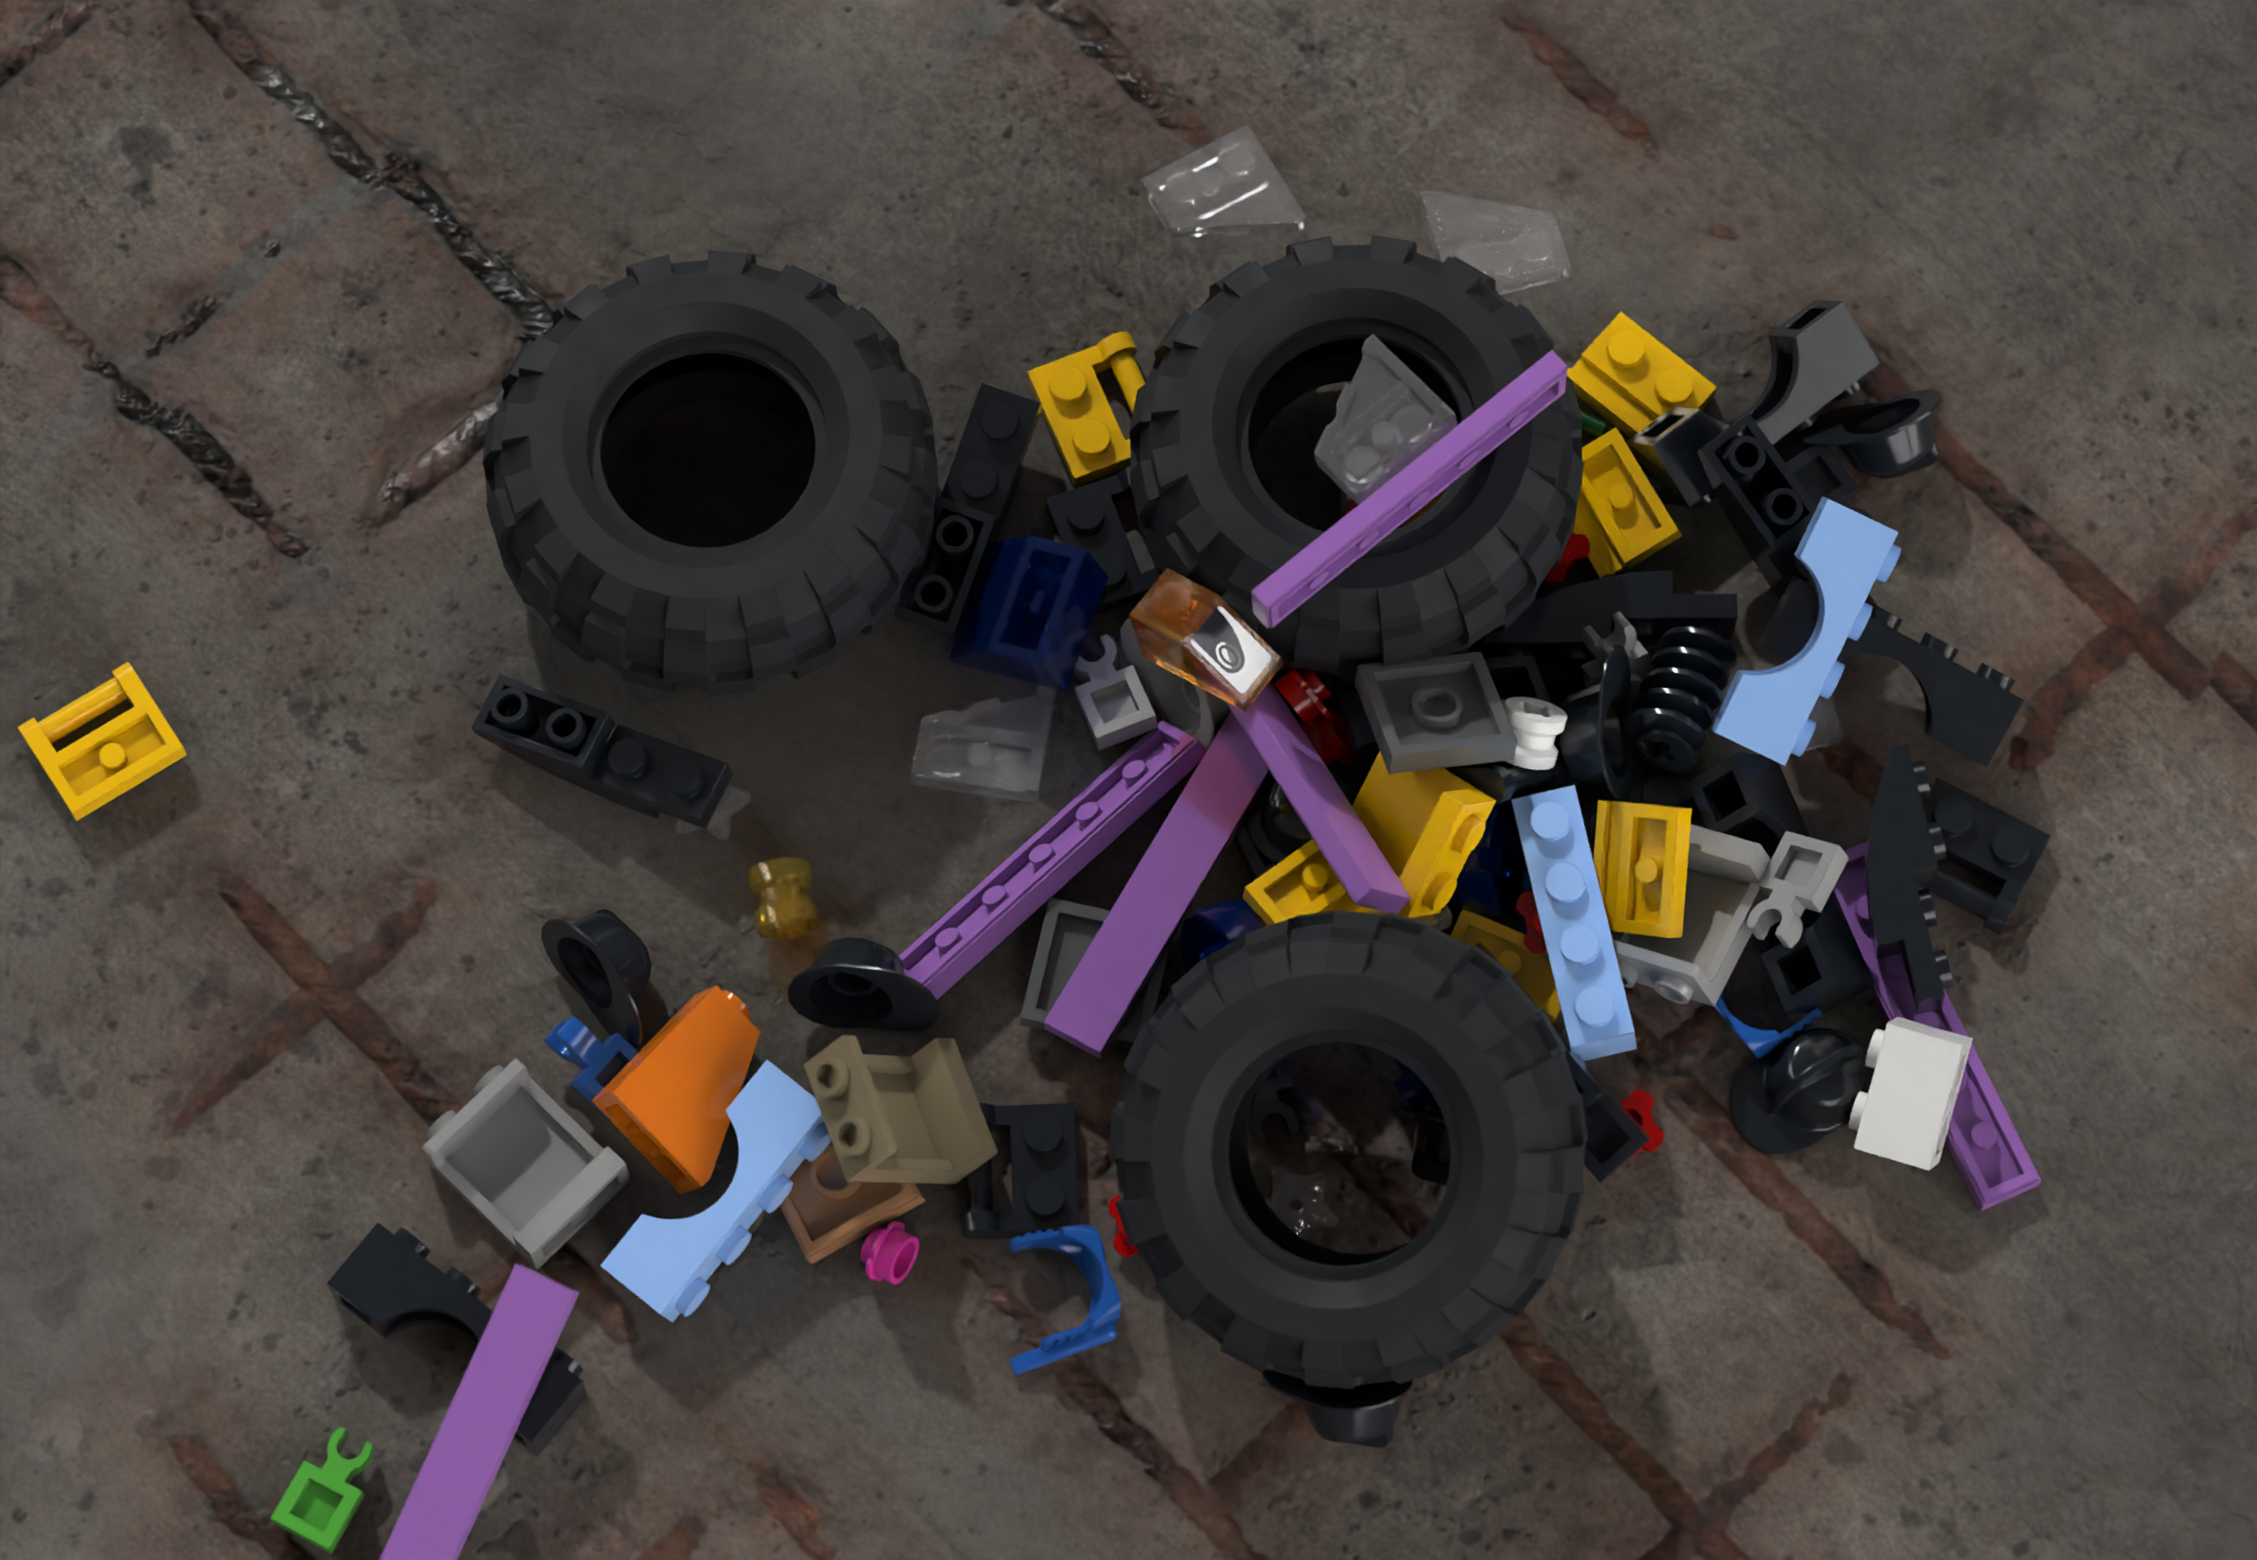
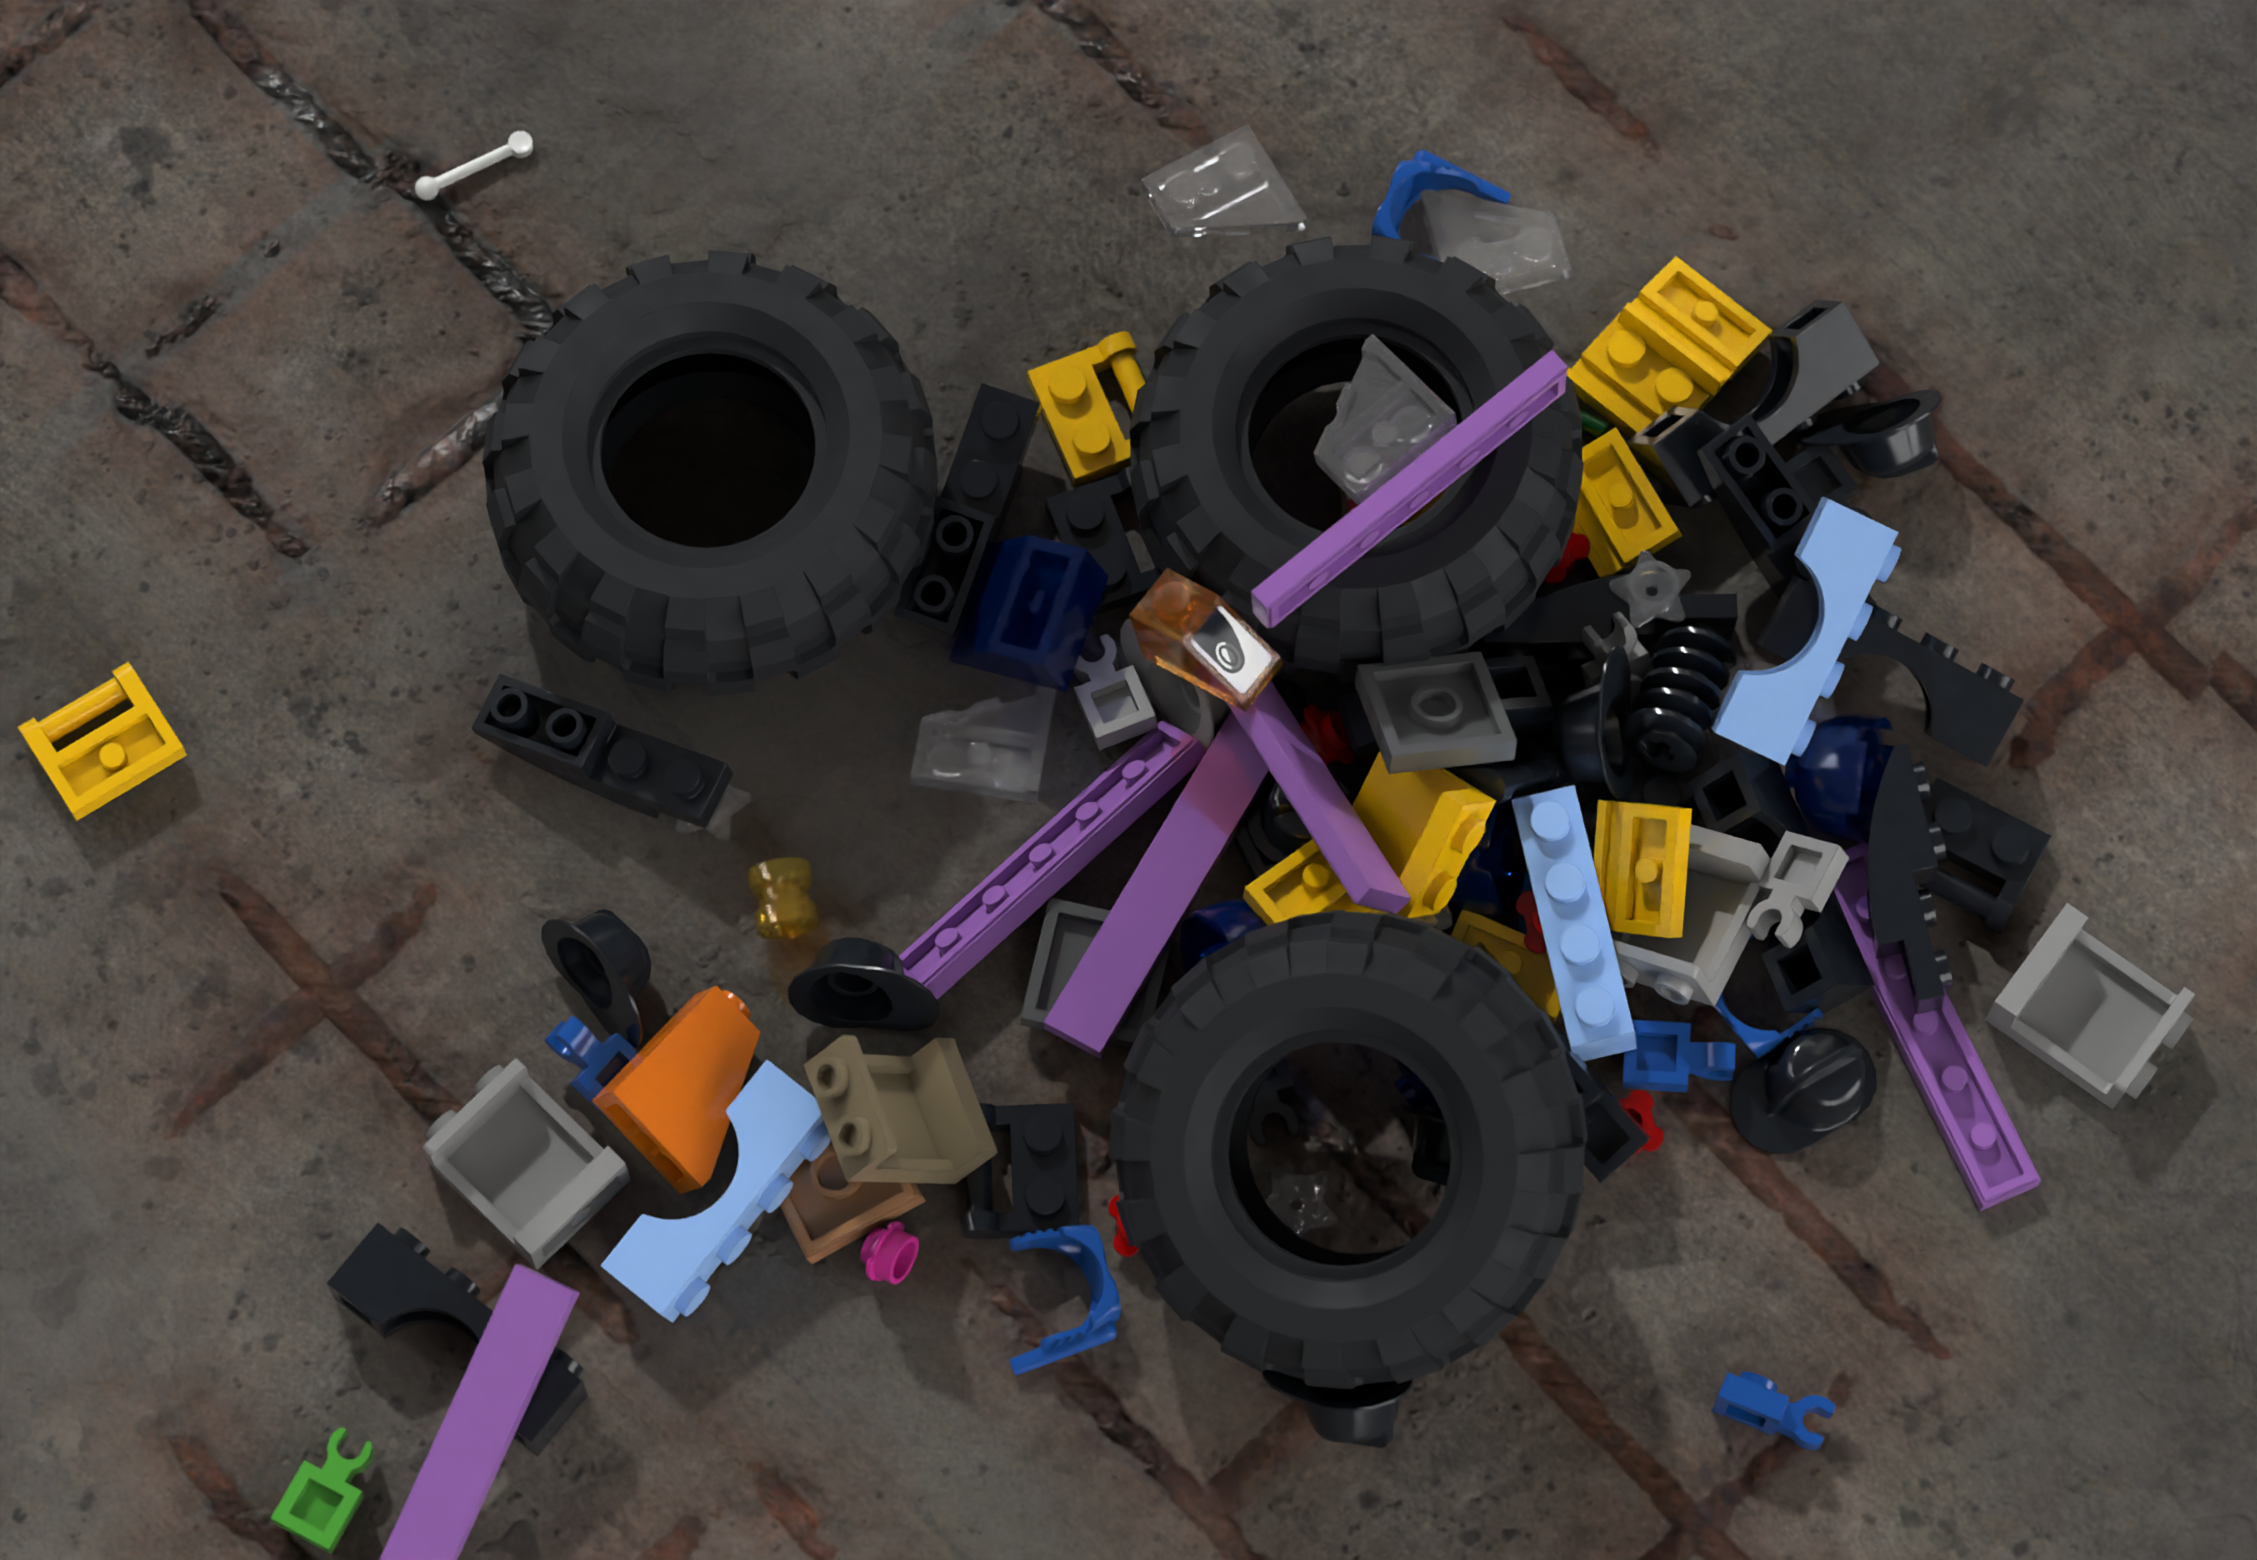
(519, 145): none -> white hinge
(1304, 693): red plate -> none
(1425, 173): none -> blue helmet
(1535, 728): white wheel -> none
(1652, 574): none -> clear plate
(1667, 1058): none -> blue plate
(1695, 325): none -> yellow plate
(1757, 1404): none -> blue plate
(1841, 775): none -> clear blue cylinder
(1910, 1092): white brick -> none
(2089, 1011): none -> light grey panel

